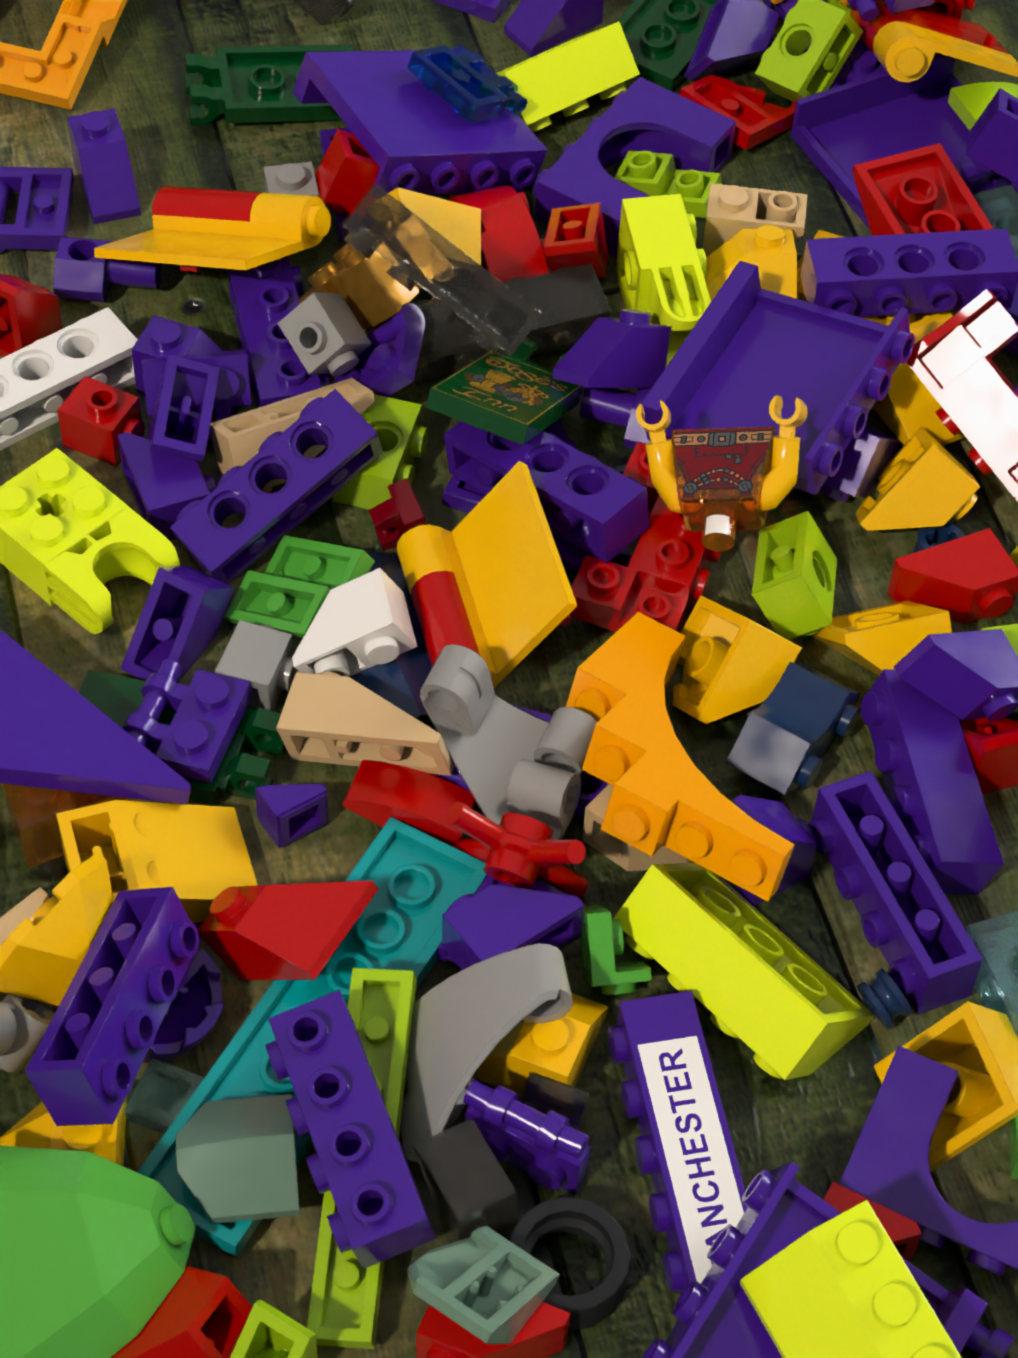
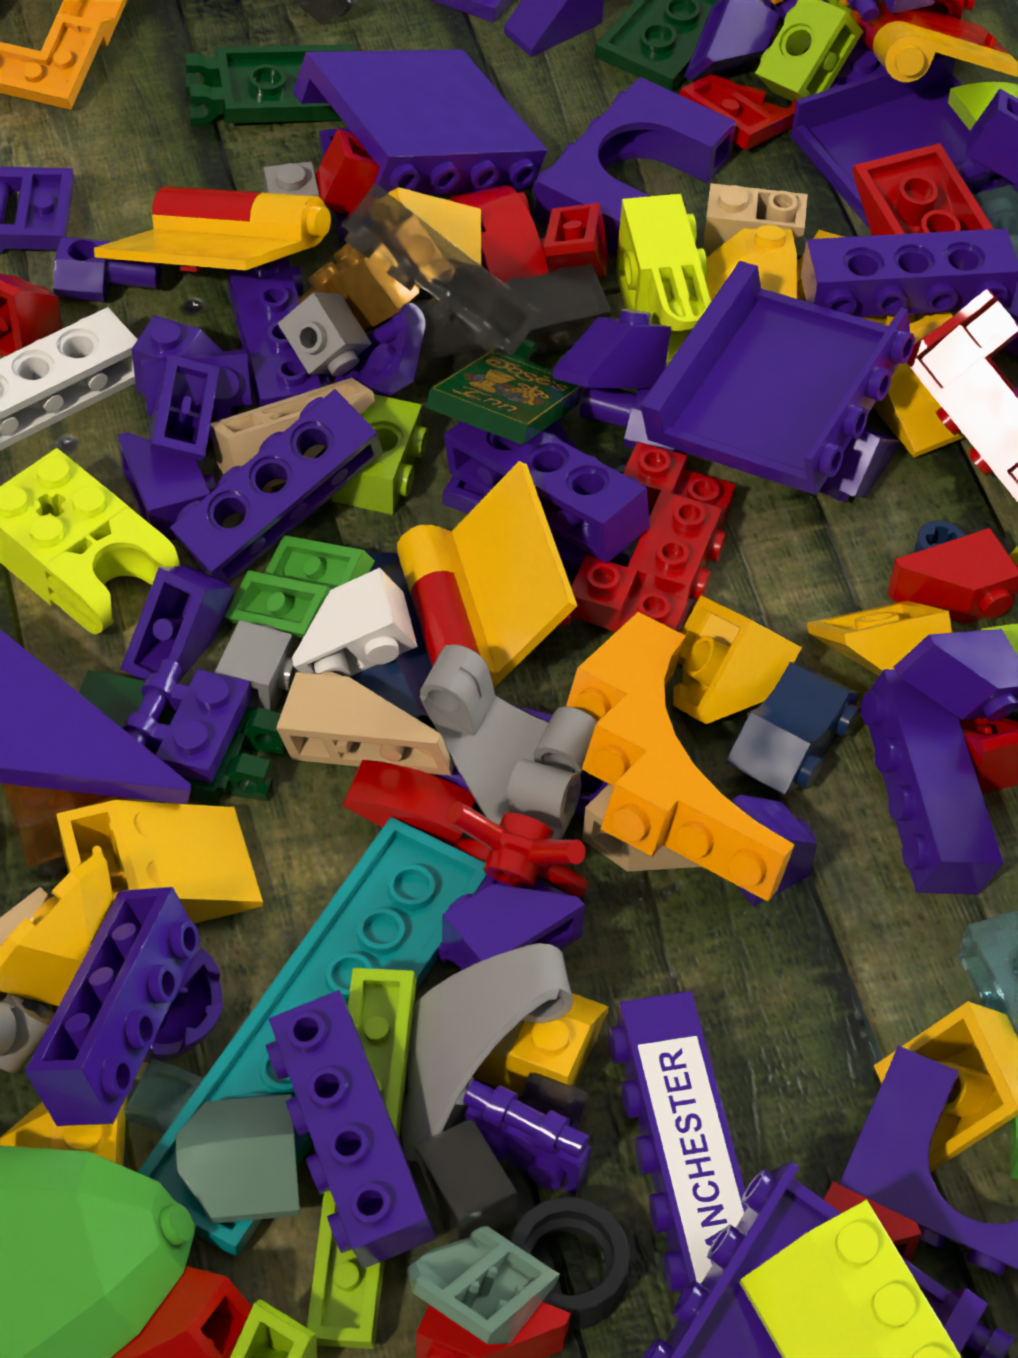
(95, 417): red brick -> none
(103, 166): dark purple slope -> none
(283, 927): red slope -> none
(291, 810): dark purple slope -> none
(396, 514): dark red tile -> none
(466, 82): clear blue plate -> none
(572, 73): neon yellow slope -> none
(599, 945): bright green bracket -> none
(657, 176): lime slope -> none
(724, 475): torso -> none
(741, 969): neon yellow slope -> none
(795, 576): lime brick -> none
(884, 999): dark blue bush -> none
(894, 893): dark purple brick -> none
(919, 488): yellow slope -> none

